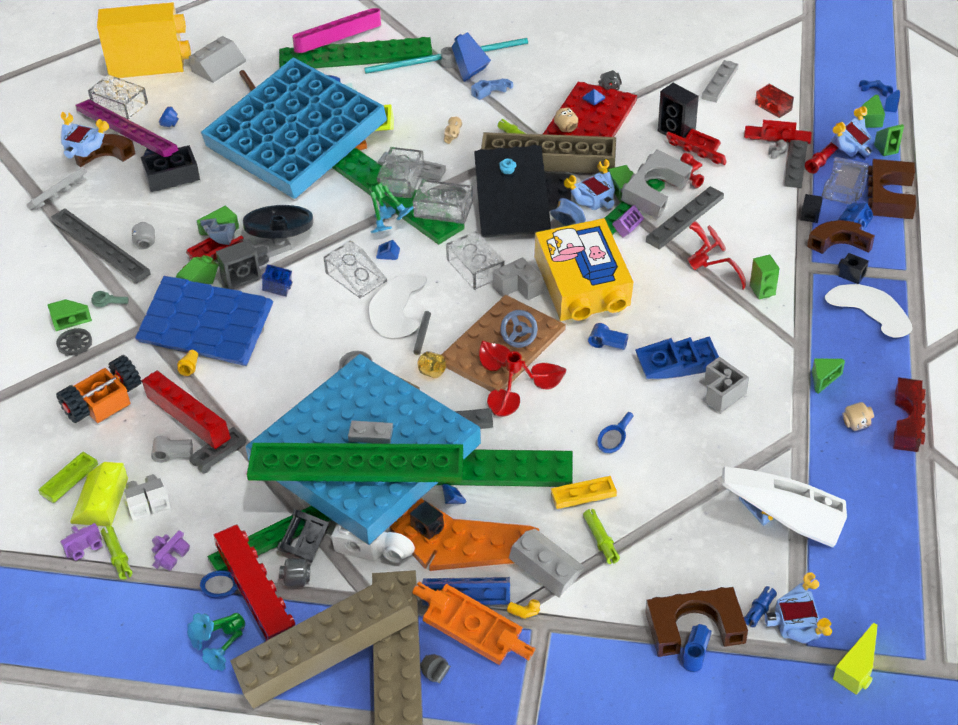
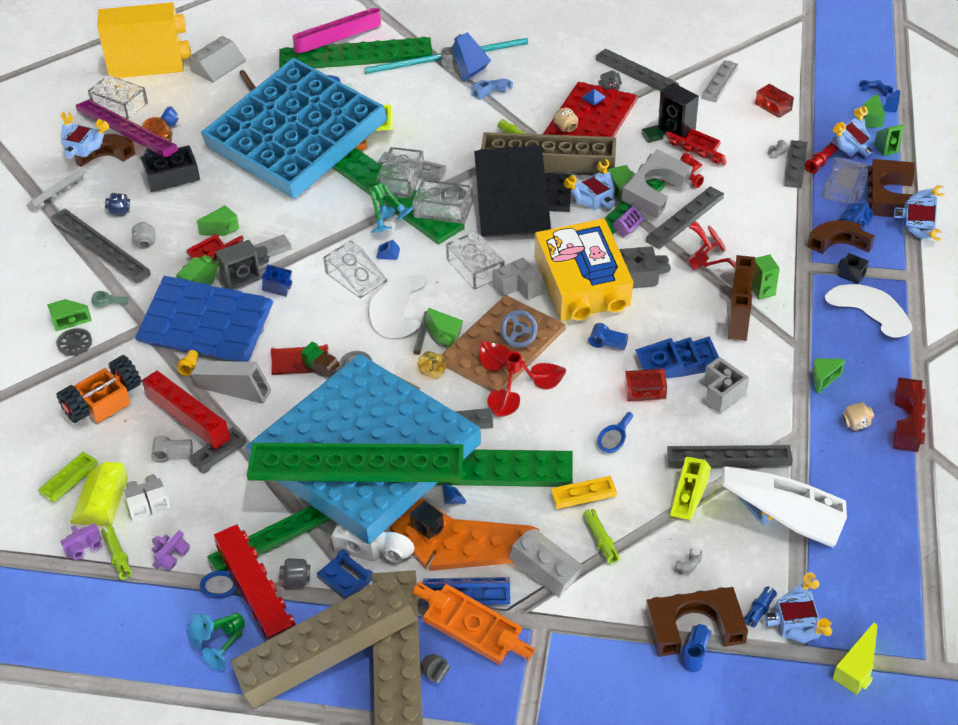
(117, 204): none -> dark blue head
(158, 126): none -> clear orange cone
(220, 233): sand blue slope -> none
(232, 378): none -> light grey slope
(278, 221): black dish -> none
(290, 360): none -> clear red door
(309, 538): black plate -> none
(319, 360): none -> leg
(340, 580): none -> blue plate
(370, 432): light grey plate -> none
(443, 327): none -> bright green slope
(452, 130): tan piece -> none
(507, 166): medium azure plate -> none
(524, 611): yellow arm -> none
(568, 213): medium blue hat -> none
(633, 70): none -> dark grey plate
(641, 385): none -> clear red brick
(644, 265): none -> dark grey hinge
(652, 134): none -> dark green tile
(688, 566): none -> light grey arm
(690, 487): none -> neon yellow slope
(732, 455): none -> dark grey plate
(741, 298): none -> reddish brown arch
(776, 131): red bracket -> none
(811, 208): black brick -> none
(920, 213): none -> torso

